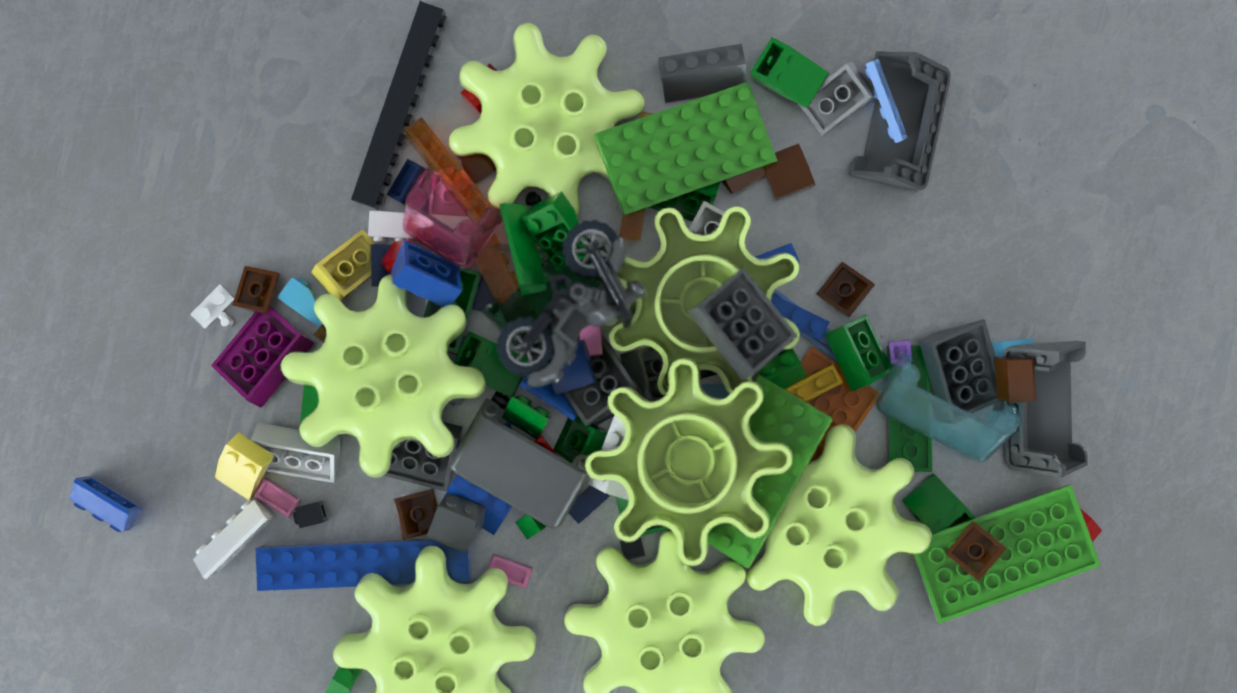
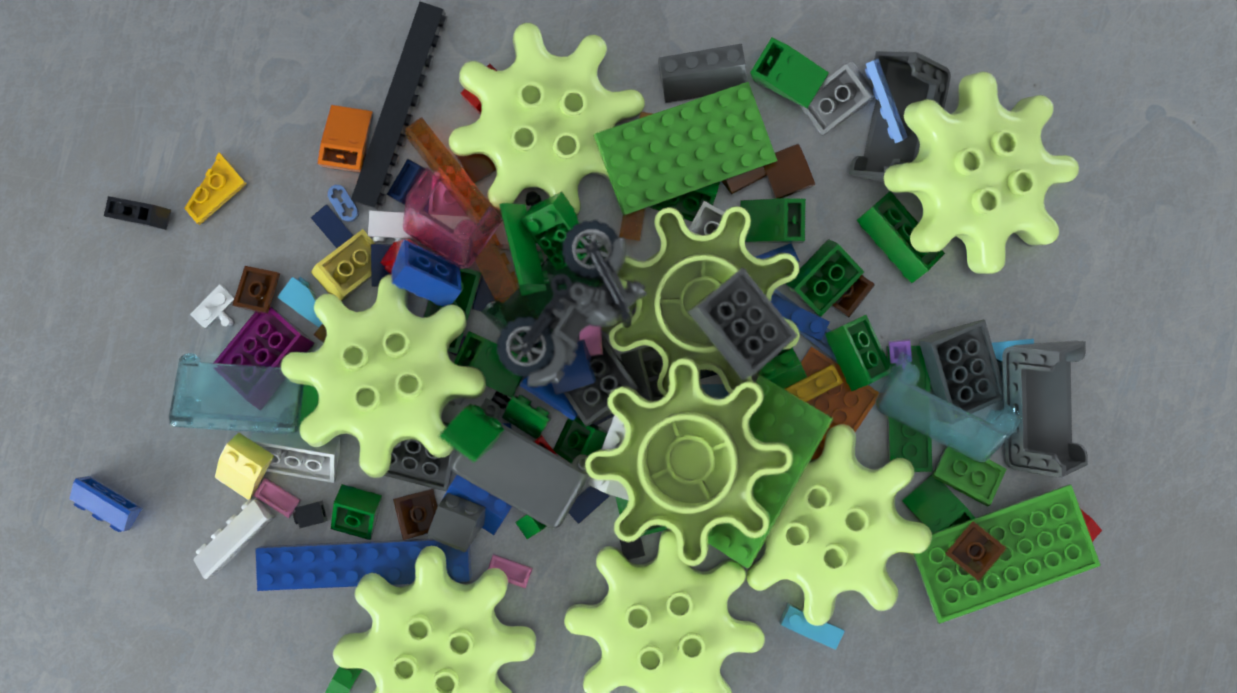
(137, 212): none -> black slope
(216, 189): none -> yellow wing
(234, 397): none -> clear light blue windscreen
(331, 226): none -> dark blue tile
(339, 205): none -> medium blue beam
(345, 139): none -> orange slope
(355, 511): none -> green slope
(472, 432): none -> green slope
(775, 220): none -> green slope
(825, 277): none -> green slope
(826, 634): none -> medium azure slope
(891, 230): none -> green slope
(968, 476): none -> bright green plate
(981, 173): none -> yellowish green brick
(1015, 379): reddish brown slope -> none

